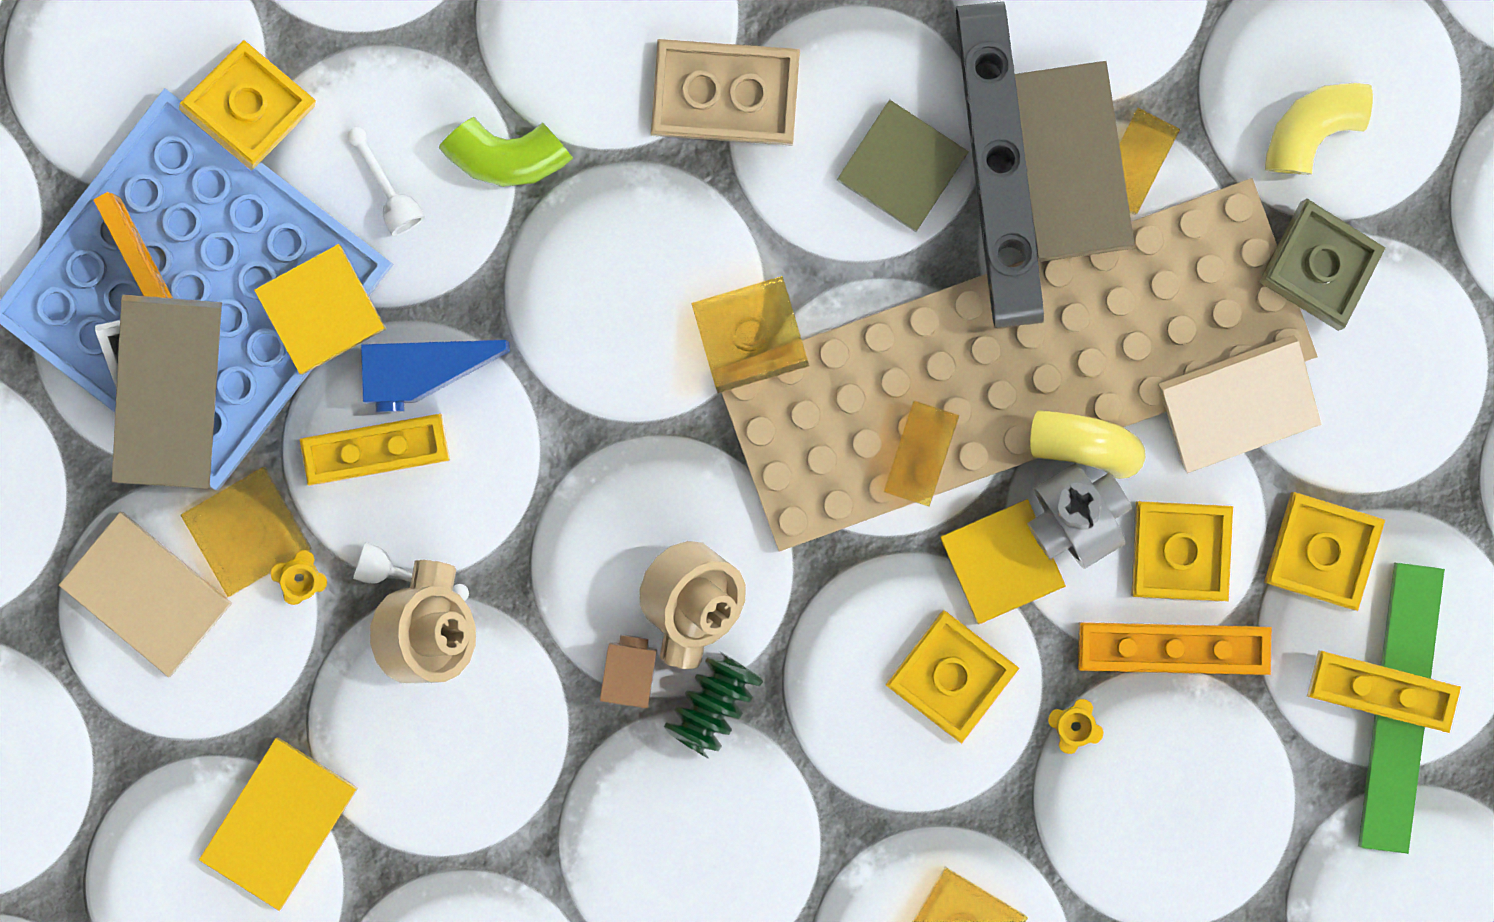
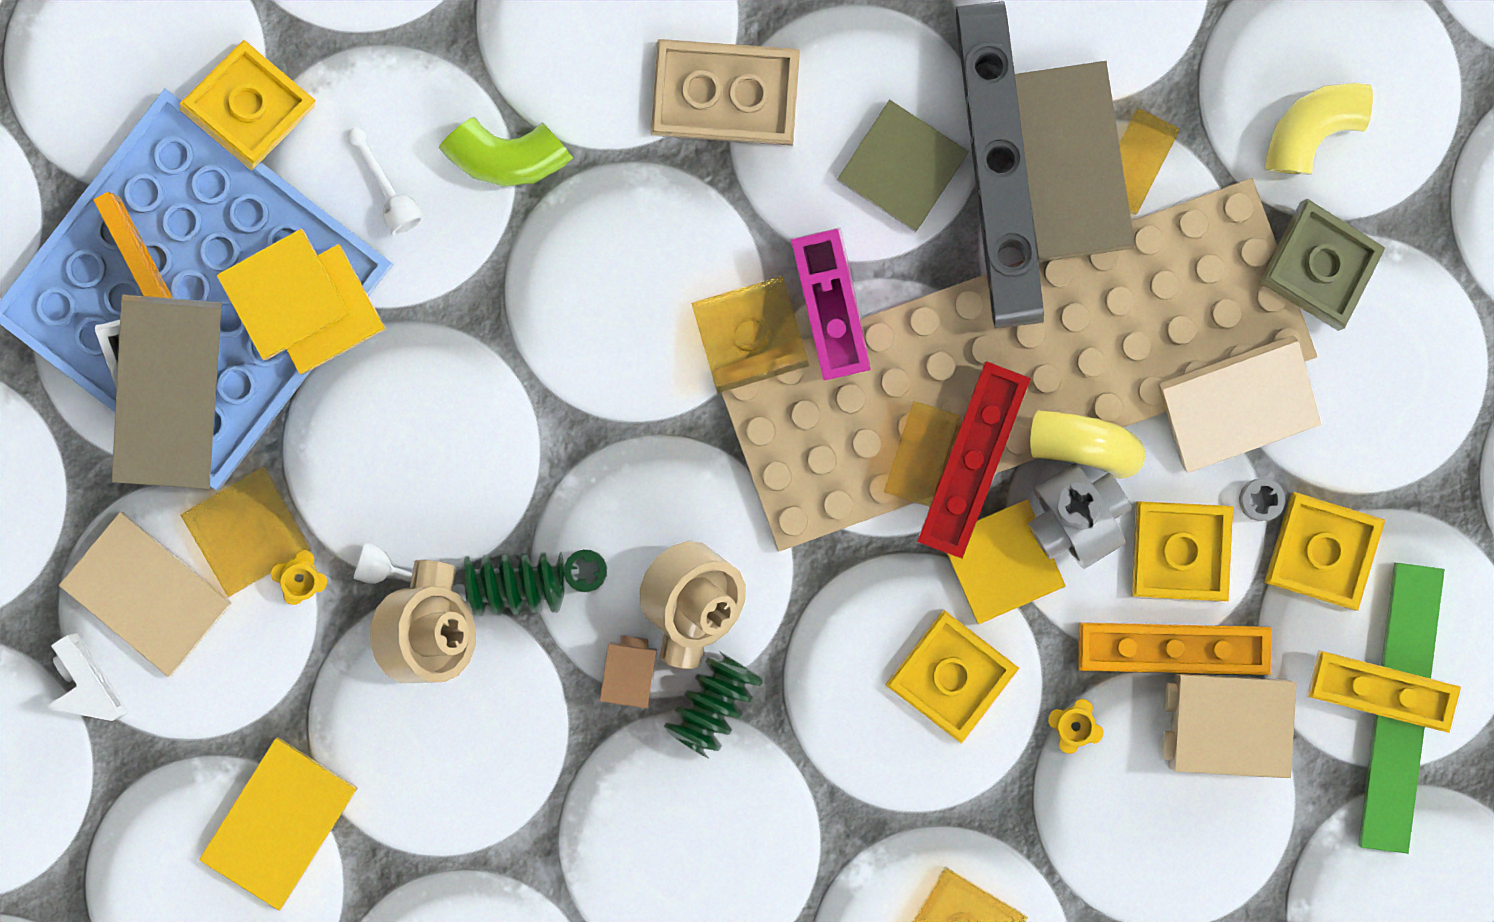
(93, 693): none -> white slope
(283, 294): none -> yellow tile
(374, 449): yellow tile -> none
(413, 371): blue slope -> none
(514, 584): none -> dark green piece
(589, 556): none -> dark green bush
(831, 303): none -> dark pink slope
(973, 459): none -> red plate
(1230, 725): none -> tan brick
(1254, 487): none -> light grey bush

